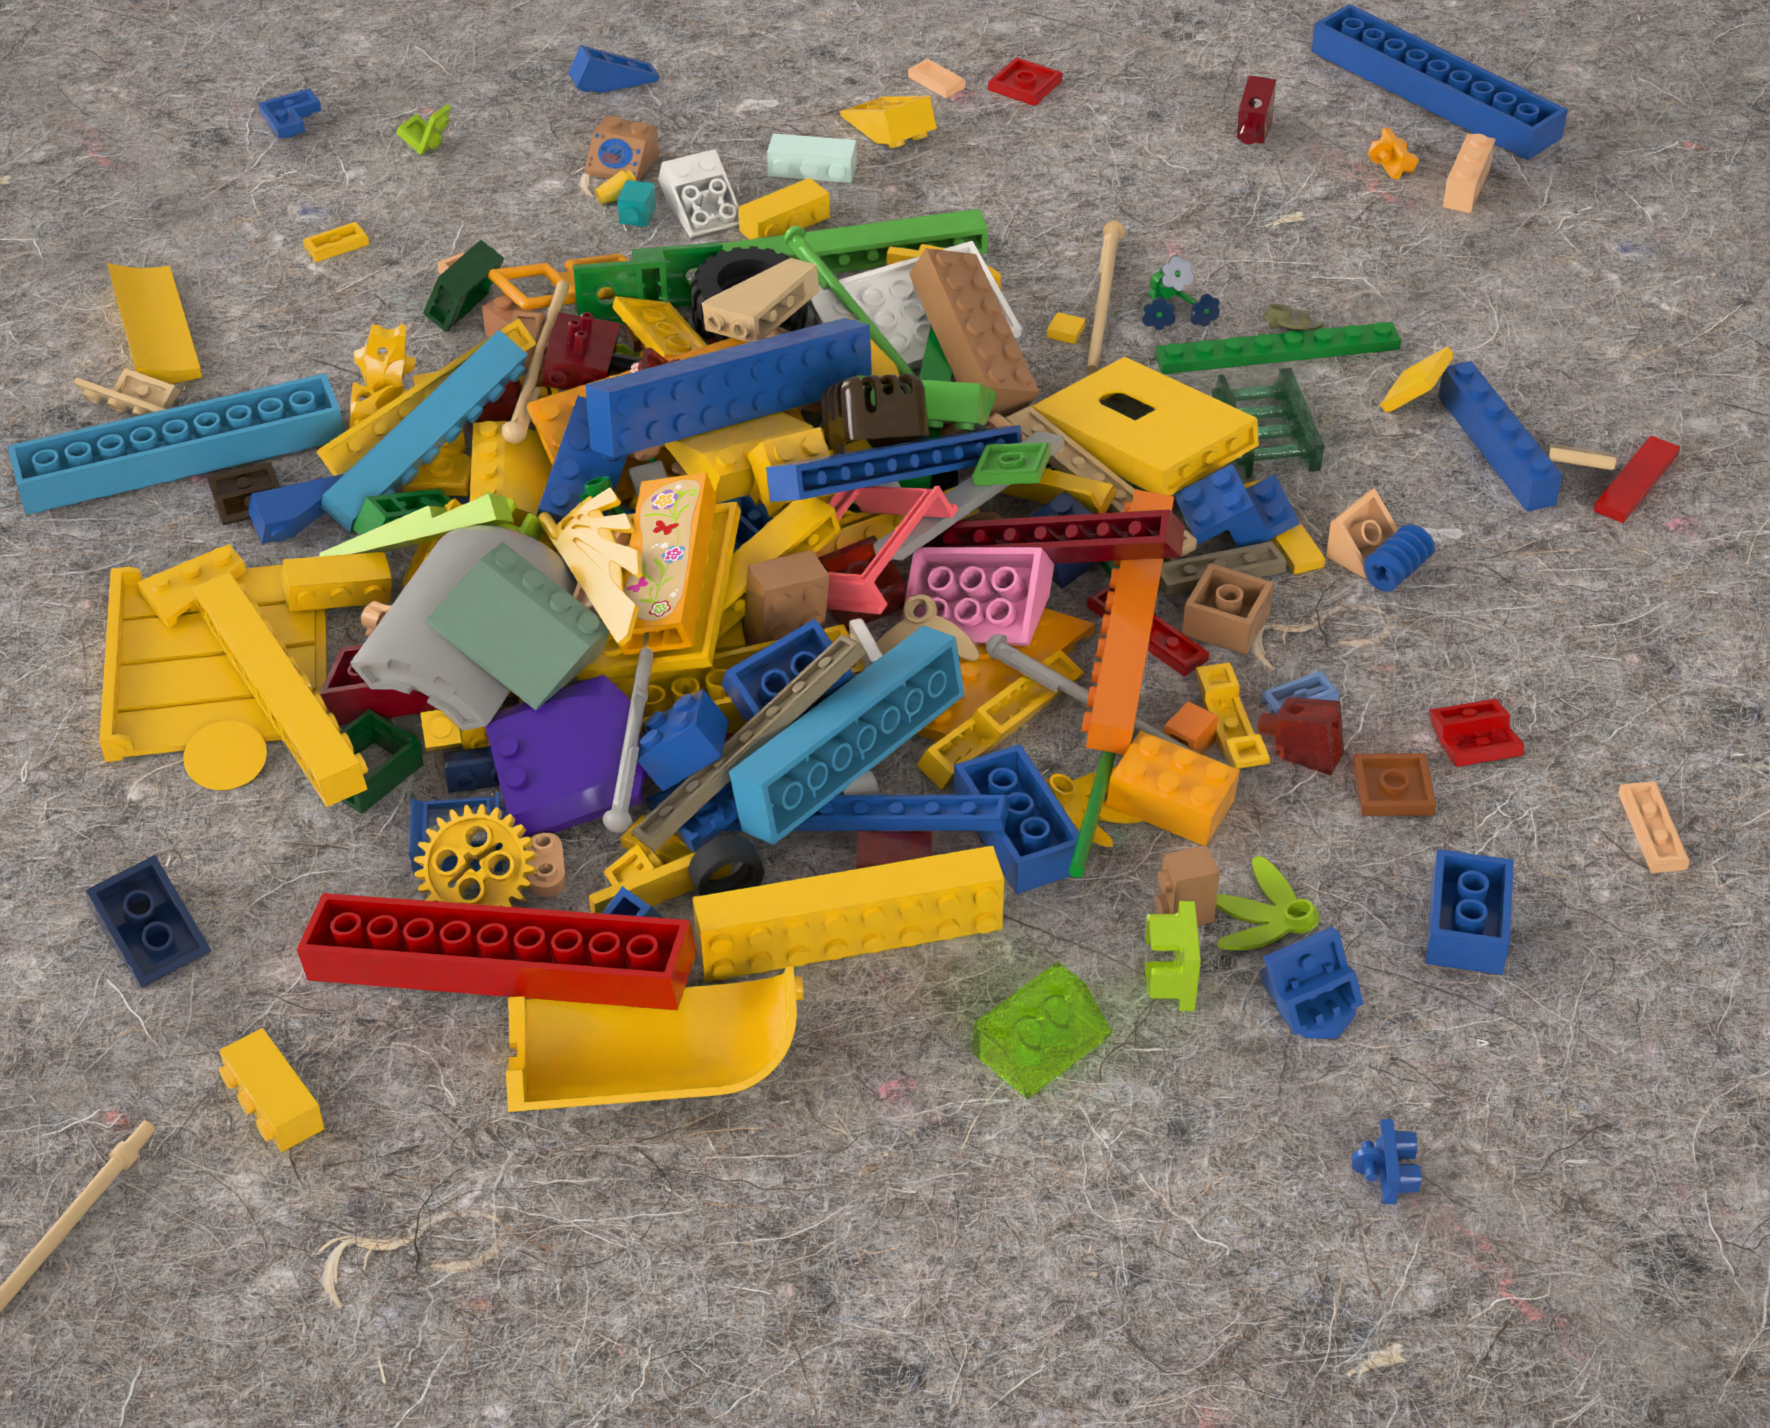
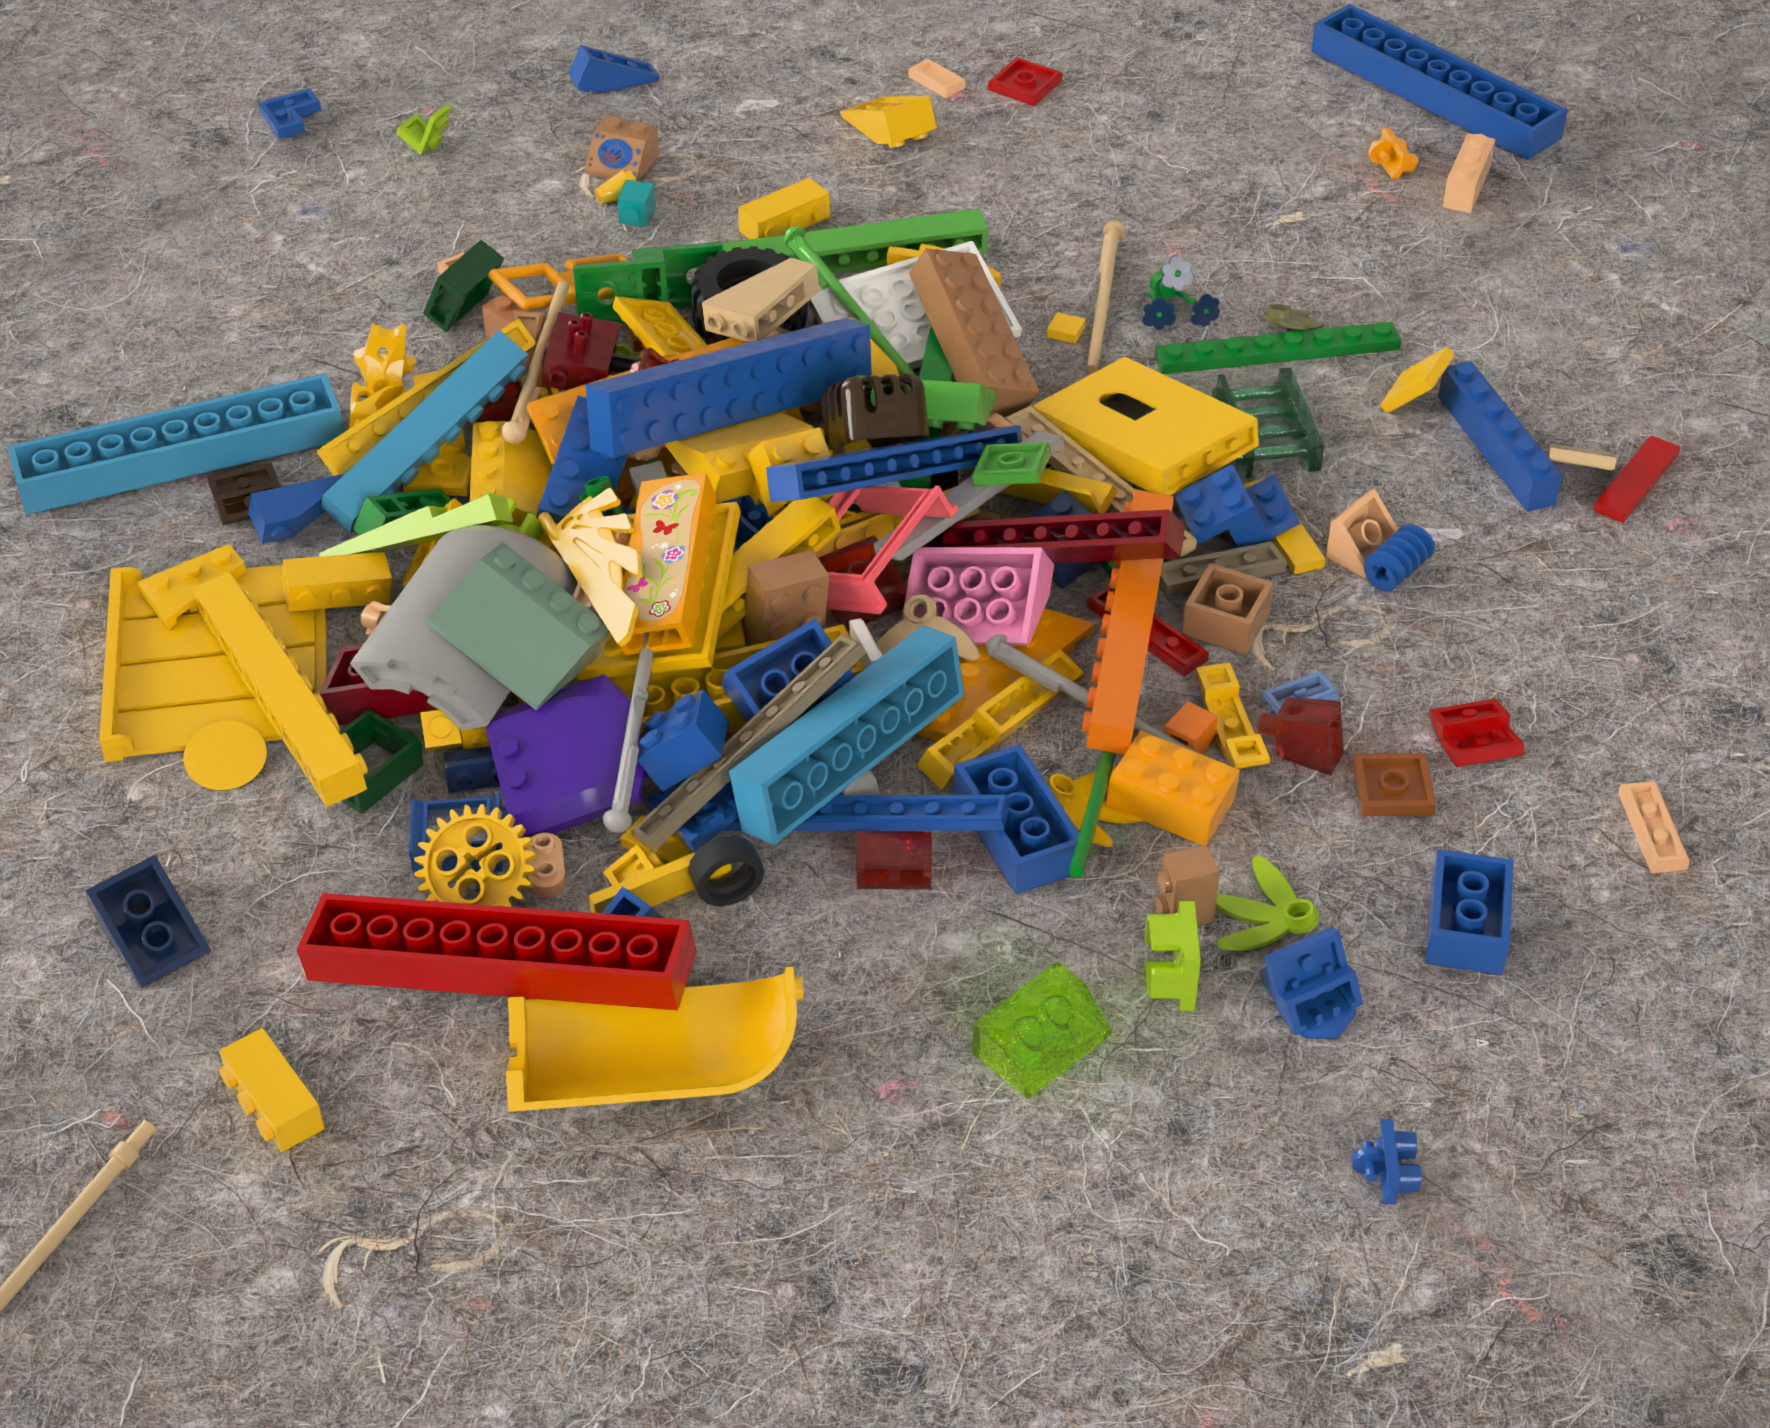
(132, 393): tan bracket -> none
(155, 323): yellow arch -> none
(335, 242): yellow tile -> none
(699, 193): white slope -> none
(812, 157): light aqua brick -> none
(848, 913): yellow brick -> none
(1256, 122): dark red torso -> none

